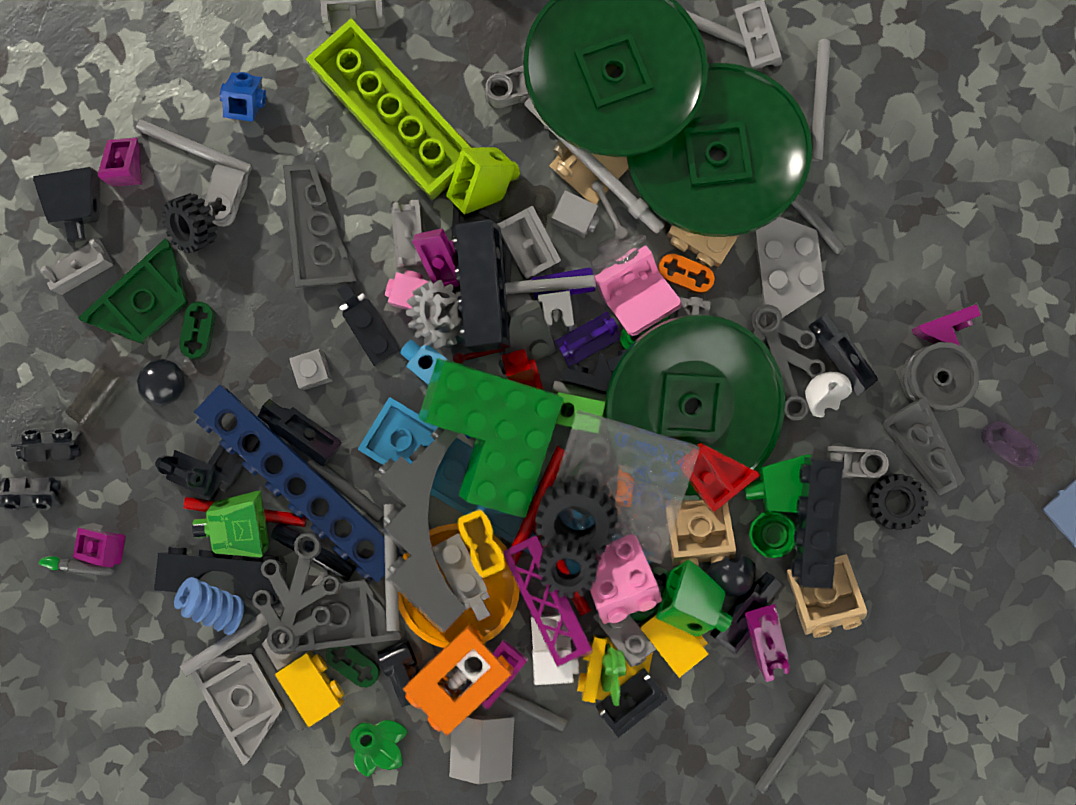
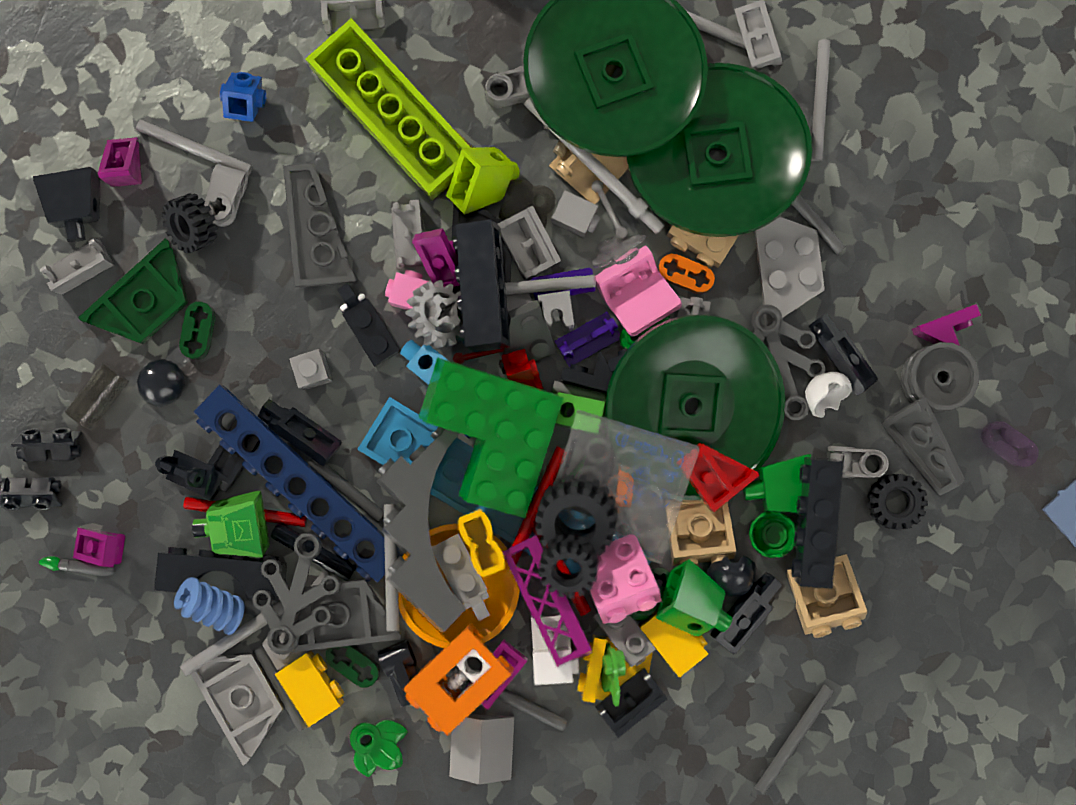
(767, 641): magenta hinge -> none

